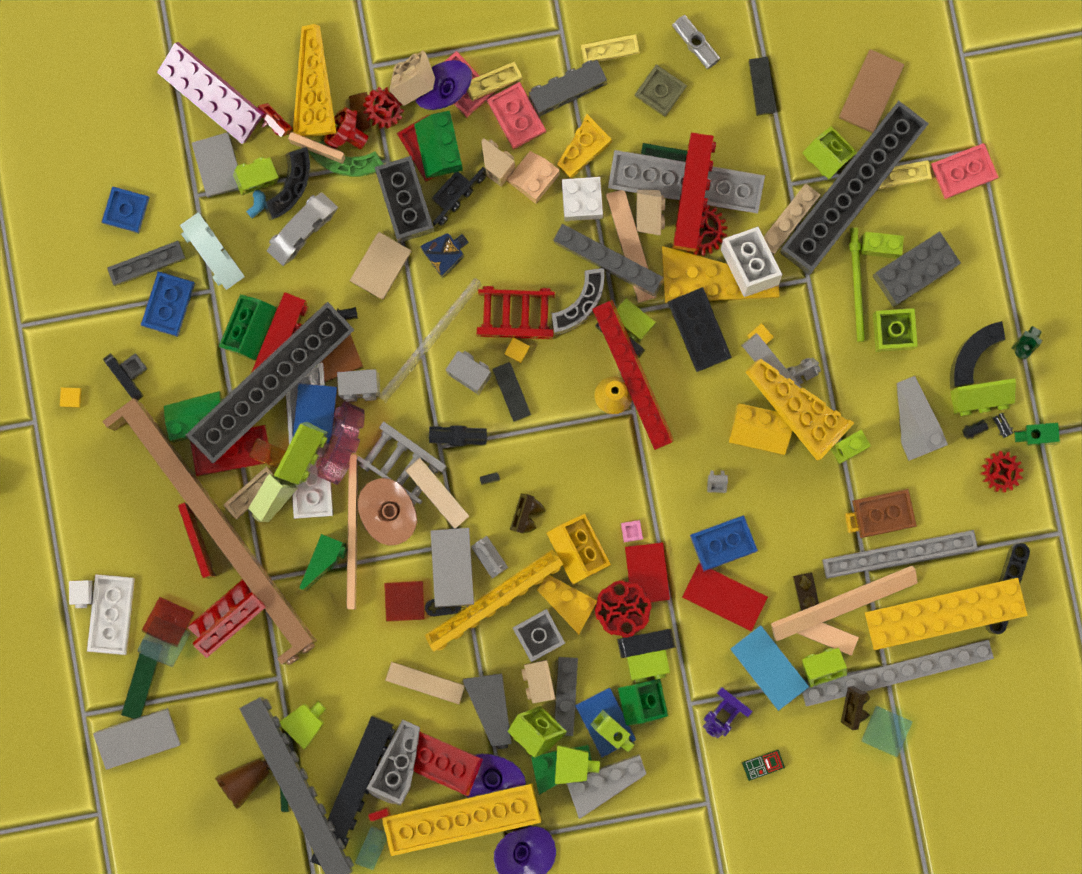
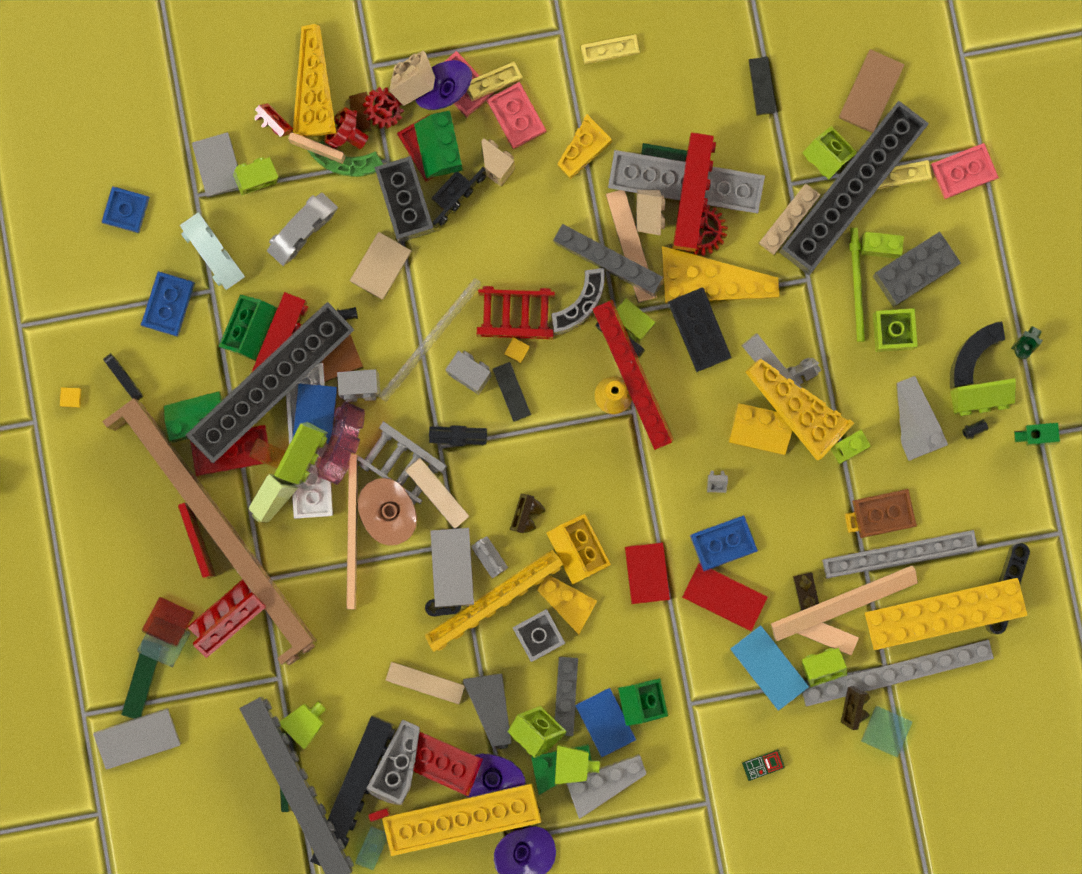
(80, 593): white brick -> none
(110, 614): white tile -> none
(133, 366): dark grey tile -> none
(146, 263): dark grey plate -> none
(210, 92): plate -> none
(243, 498): tan plate -> none
(243, 781): reddish brown cone -> none
(259, 198): dark azure arm -> none
(294, 185): black brick -> none
(325, 557): green slope -> none
(404, 601): clear red tile -> none
(445, 252): dark blue torso -> none
(490, 478): pearl dark grey tile -> none
(533, 176): light nougat slope -> none
(539, 681): tan slope -> none
(568, 87): dark grey brick -> none
(582, 199): white brick -> none
(607, 727): lime torso -> none
(610, 595): red connector -> none
(631, 531): bright pink tile -> none
(646, 643): black beam -> none
(648, 665): lime brick -> none
(660, 90): olive tile -> none
(703, 51): light grey piece -> none
(733, 706): dark purple tile -> none
(751, 261): white brick -> none
(765, 335): yellow tile -> none
(1004, 427): black pin -> none
(1005, 478): red gear -> none

